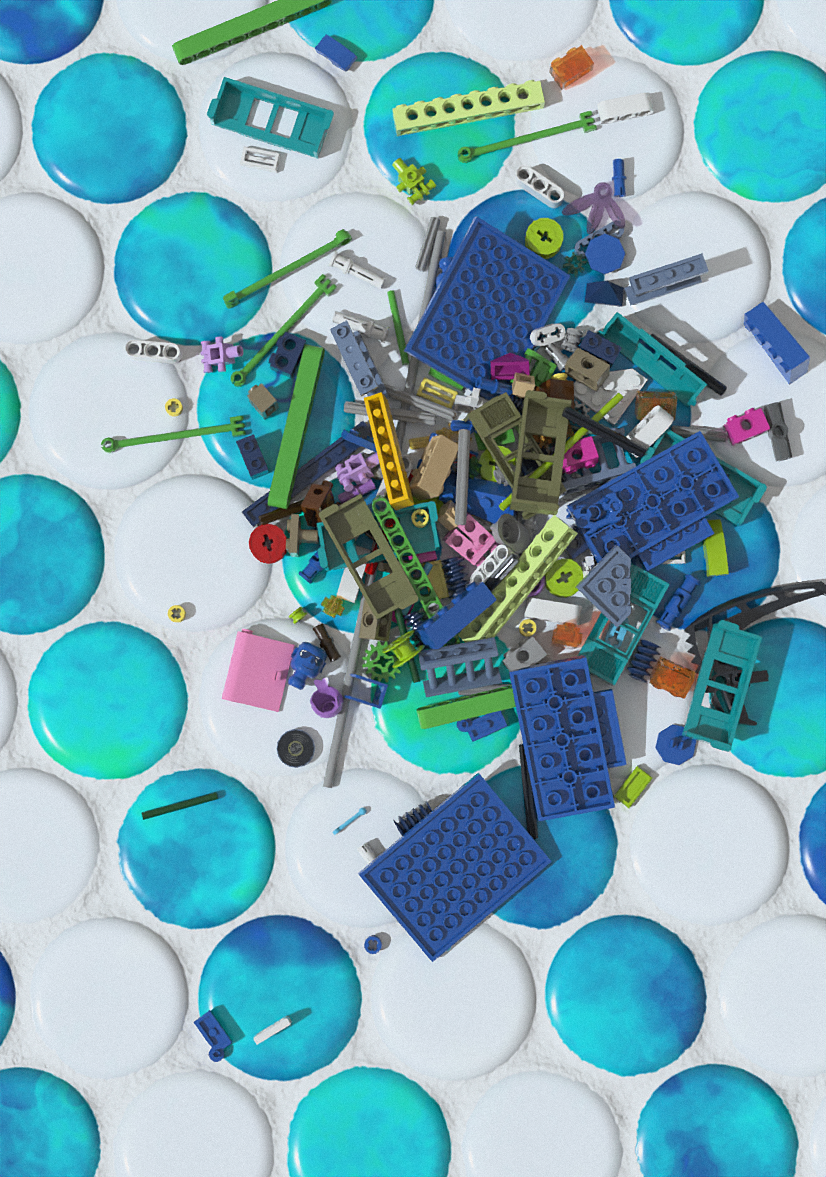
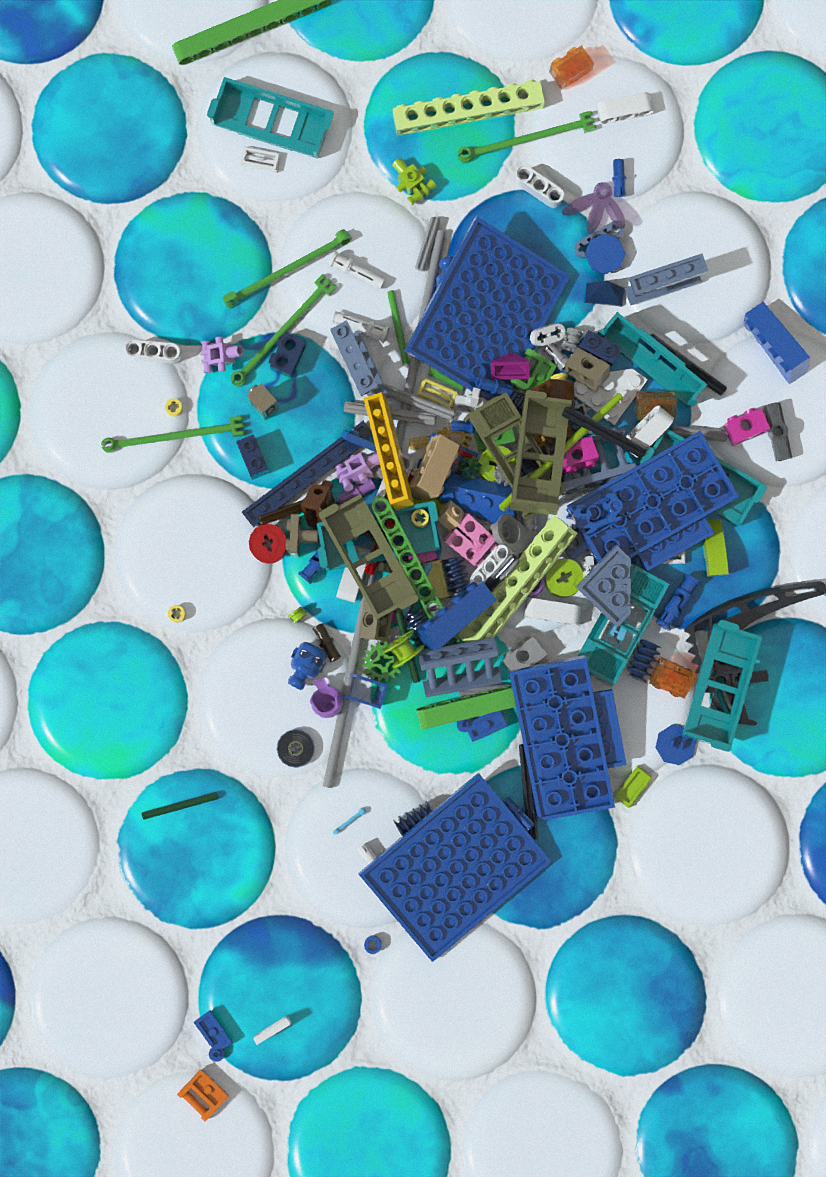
(207, 1090): none -> orange plate
(254, 671): bright pink door -> none
(296, 426): bright green beam -> none
(332, 606): clear yellow gear -> none
(336, 53): blue slope -> none
(462, 477): light grey axle -> none
(518, 812): none -> blue axle
(522, 384): tan plate -> none
(526, 622): light yellow bush -> none
(548, 228): lime piece -> none
(566, 636): clear orange brick -> none
(570, 267): clear green gear -> none

